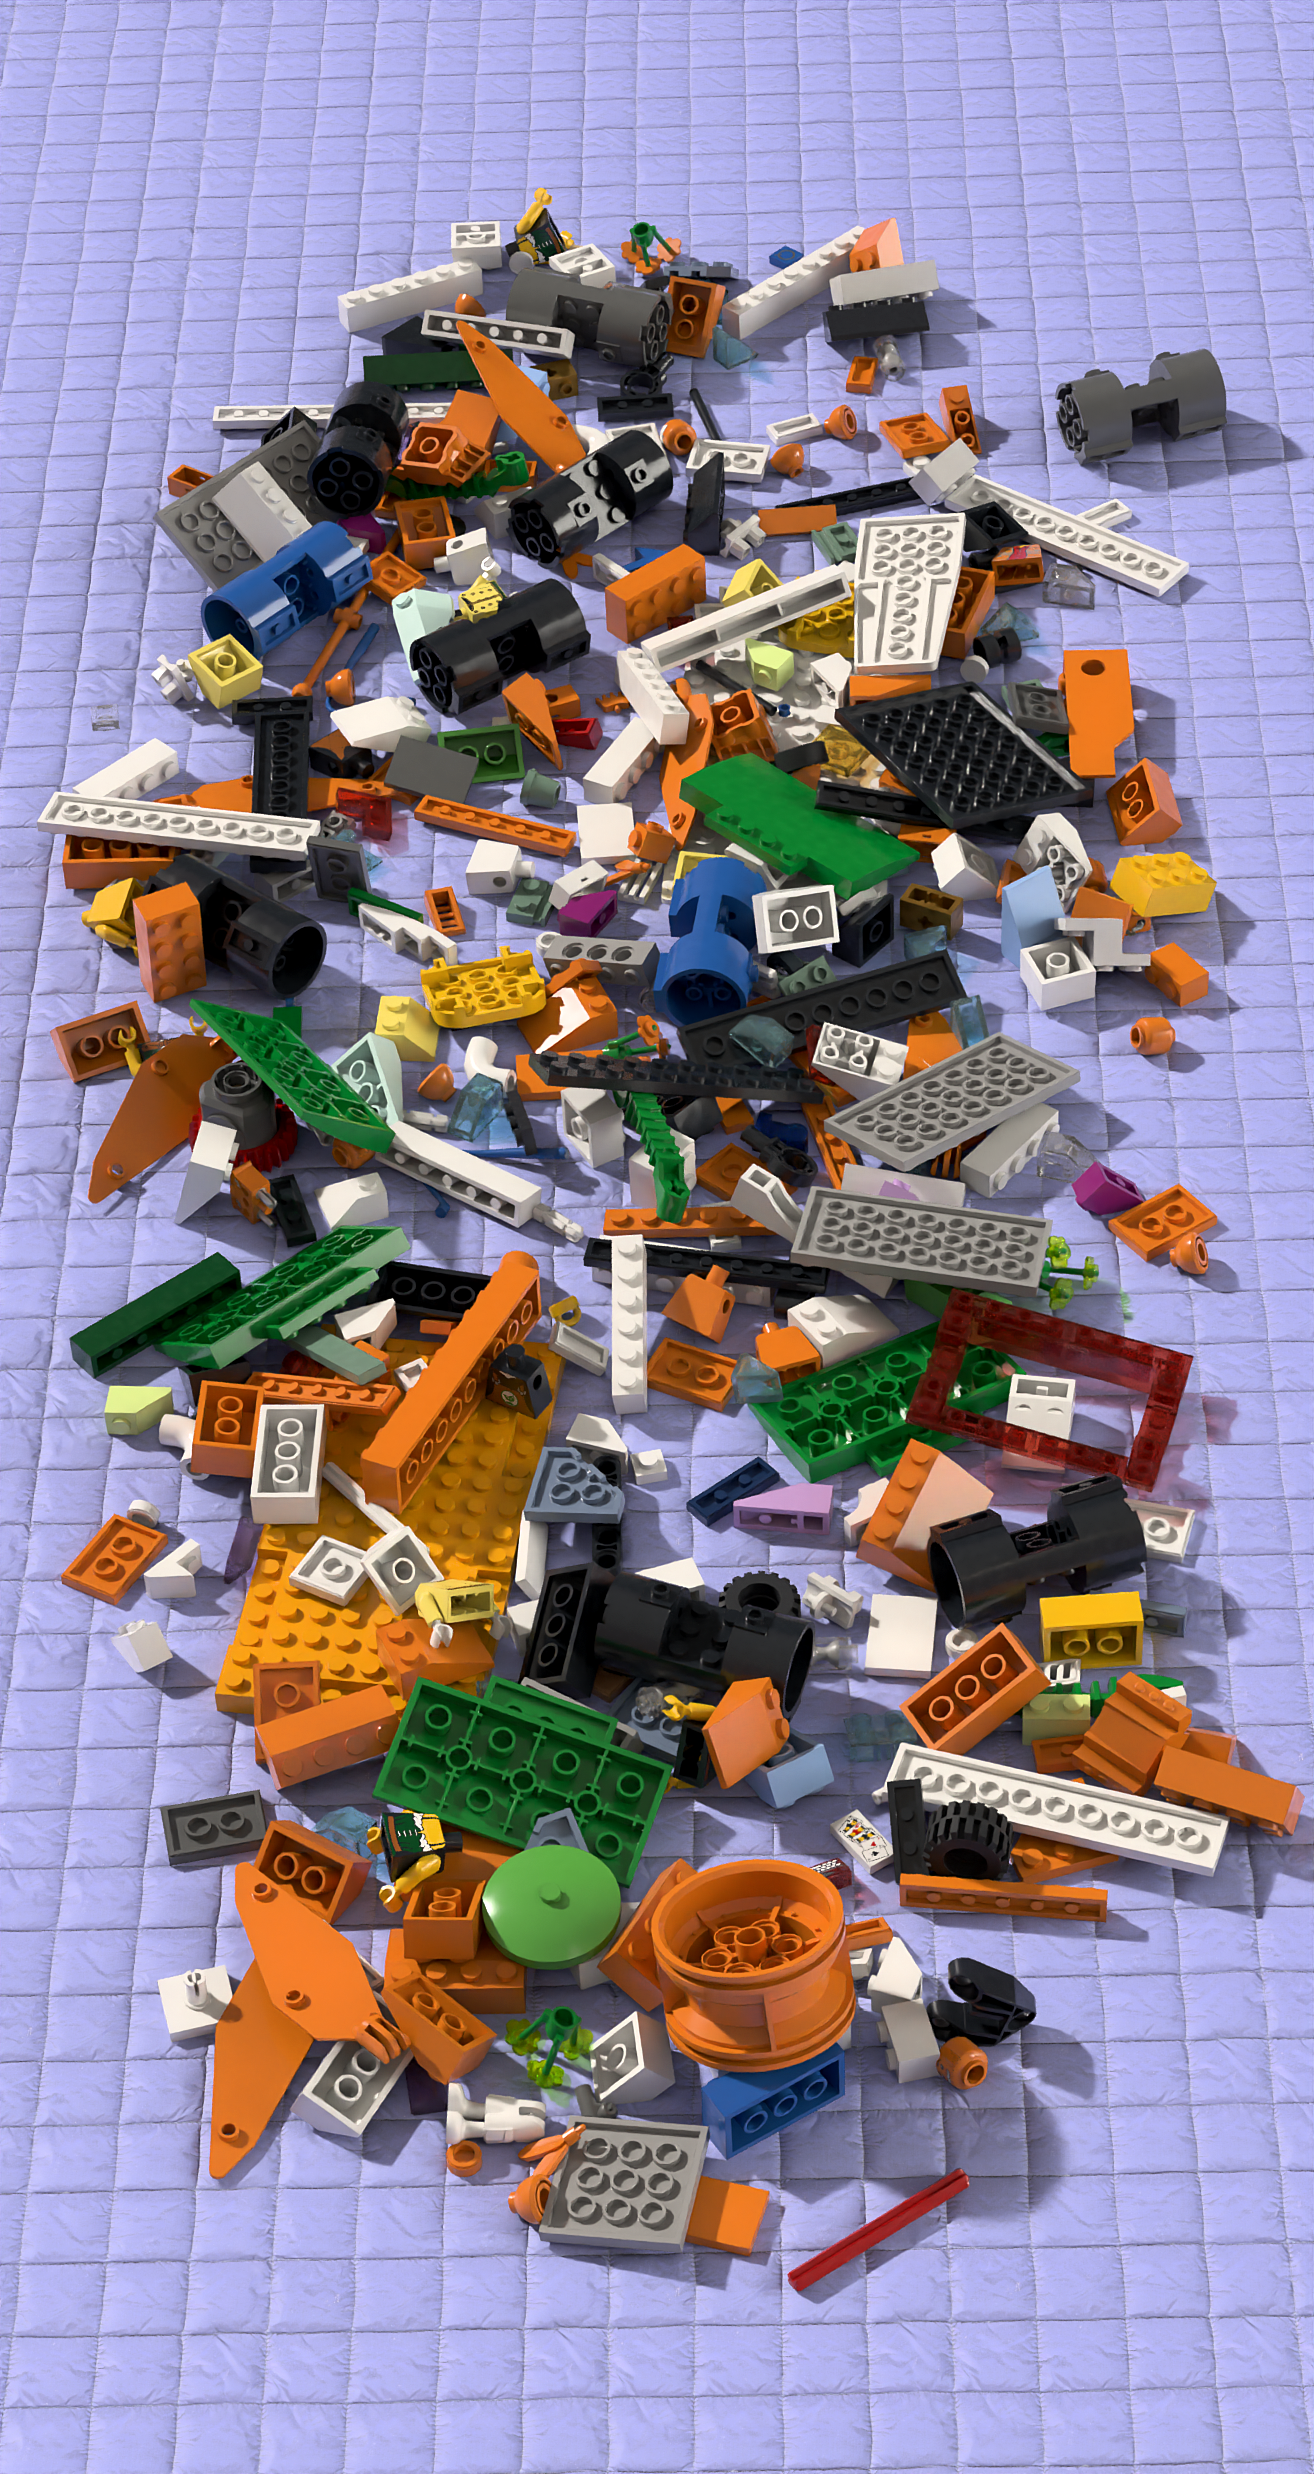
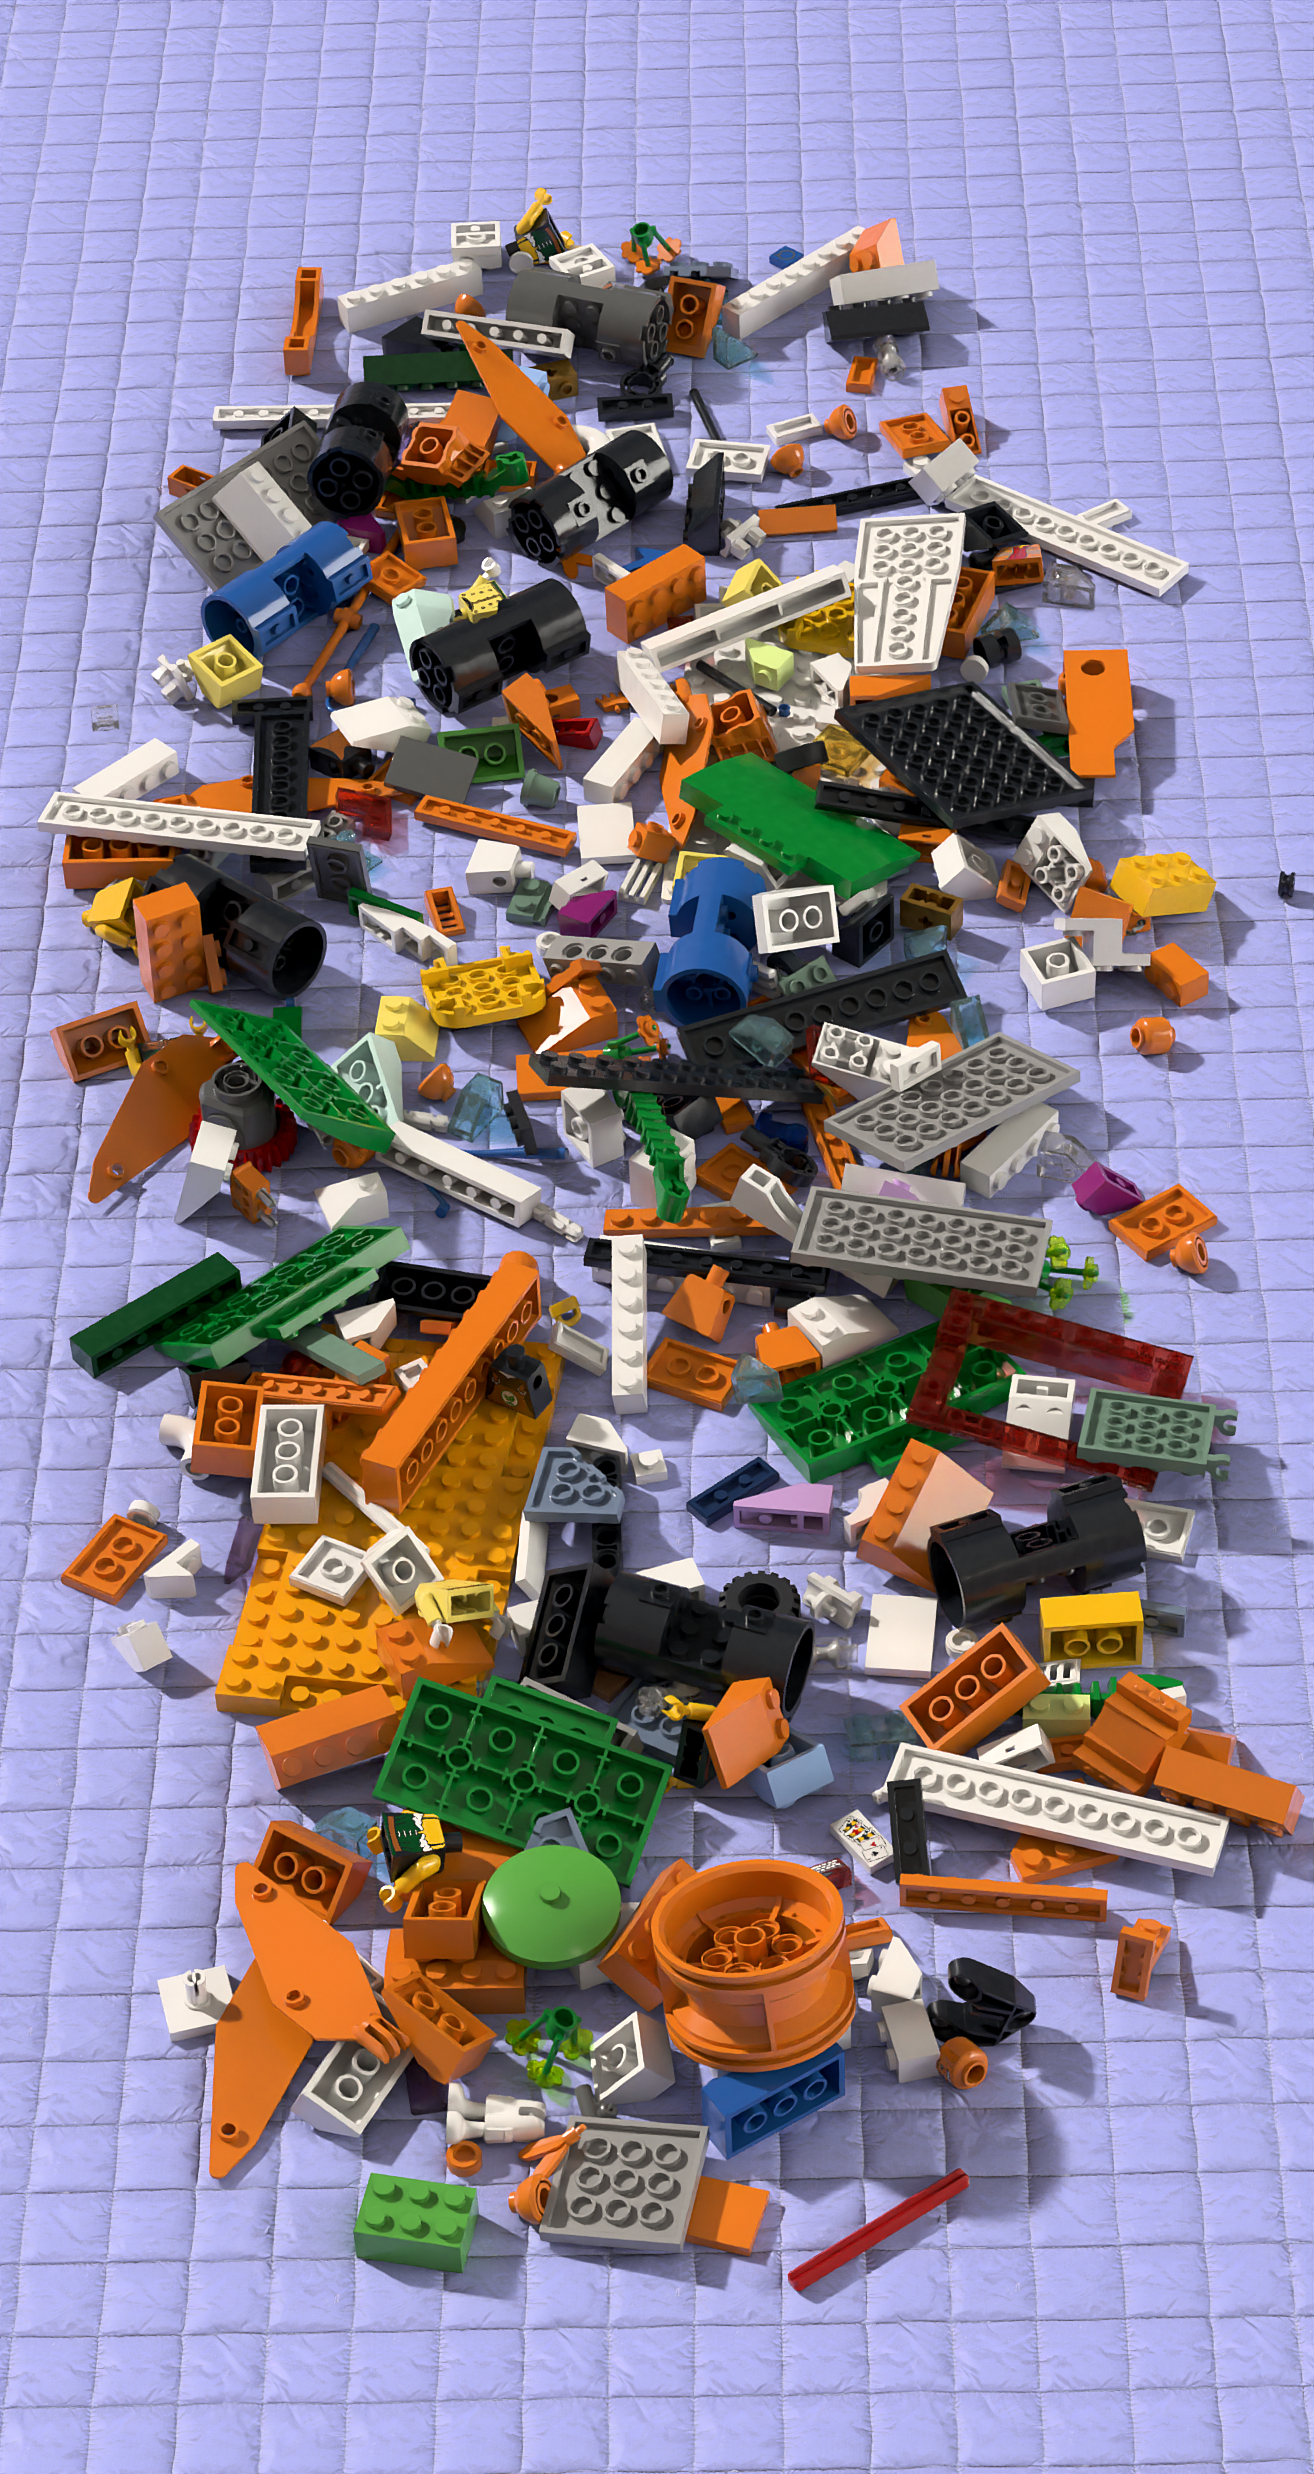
(136, 1408): yellowish green slope -> none
(214, 1827): dark grey tile -> none
(215, 977): none -> orange plate
(282, 1691): orange tile -> none
(291, 1211): black plate -> none
(301, 342): none -> orange arch
(416, 2222): none -> bright green brick
(465, 557): white torso -> none
(480, 1059): white cylinder -> none
(626, 869): orange piece -> none
(678, 436): orange head -> none
(836, 543): sand green plate -> none
(914, 1065): none -> white tile
(968, 1841): black tyre -> none
(1029, 913): light blue slope -> none
(1030, 1746): none -> white piece
(1136, 1957): none -> orange bracket
(1144, 805): orange slope -> none
(1154, 1433): none -> sand green plate
(1181, 394): dark grey cylinder -> none
(1286, 884): none -> black bush

